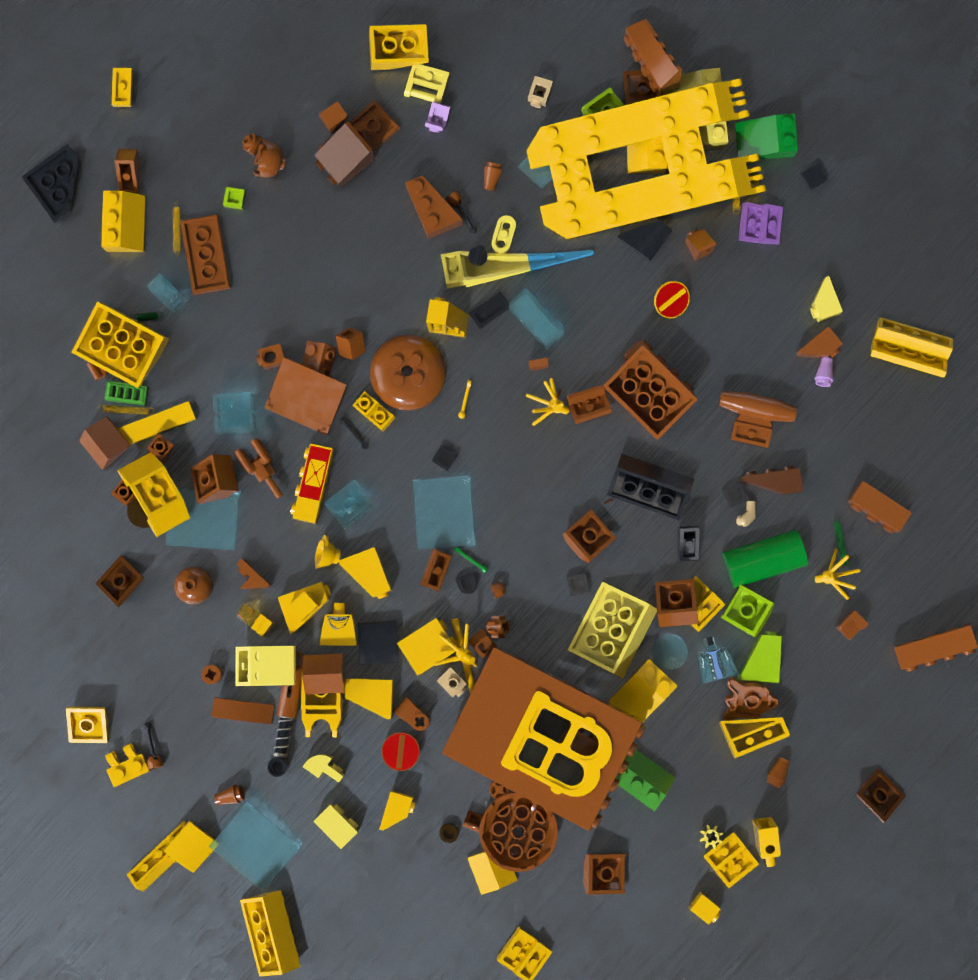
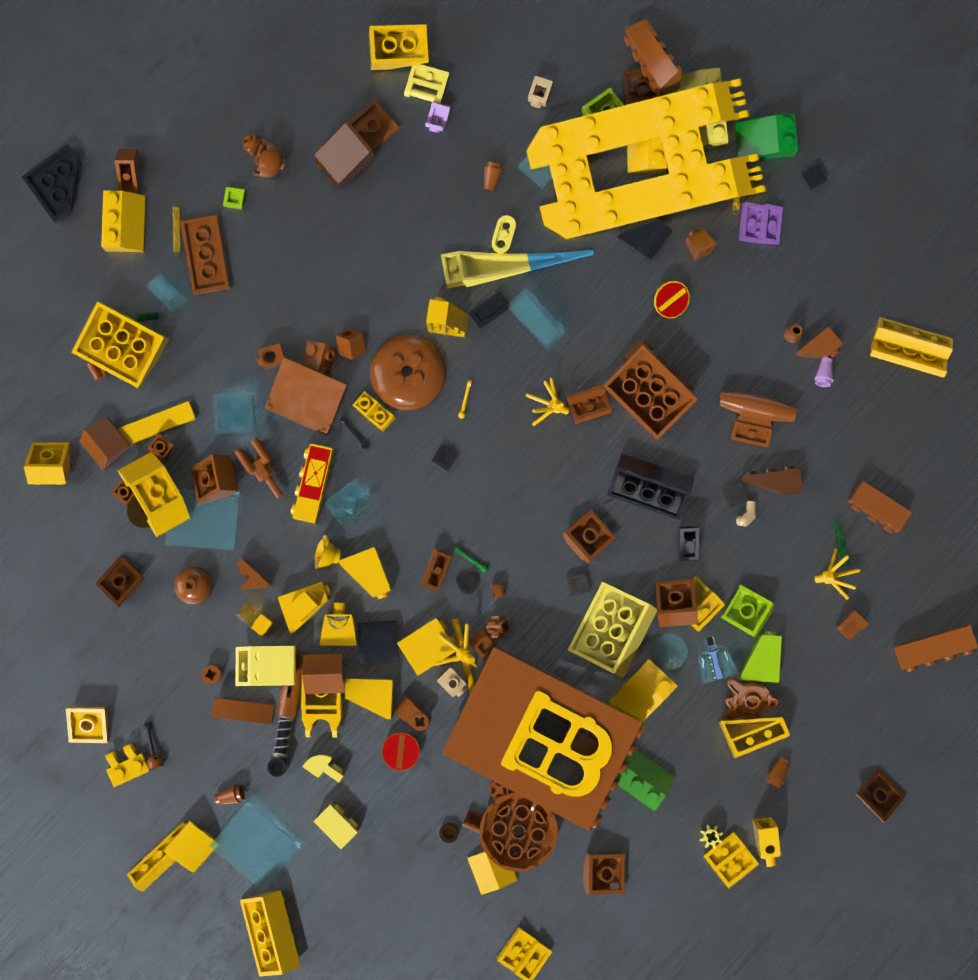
(48, 463): none -> yellow slope
(109, 393): bright green slope -> none
(122, 87): yellow plate -> none
(126, 409): yellow piece -> none
(333, 116): dark orange panel -> none
(397, 809): yellow slope -> none
(431, 208): dark orange wedge -> none
(443, 513): clear light blue piece -> none
(455, 200): hinge -> none
(478, 255): black plate -> none
(538, 364): dark orange tile -> none
(705, 908): yellow brick -> none
(765, 558): green brick -> none
(790, 336): none -> dark orange cone
(825, 302): light yellow slope -> none

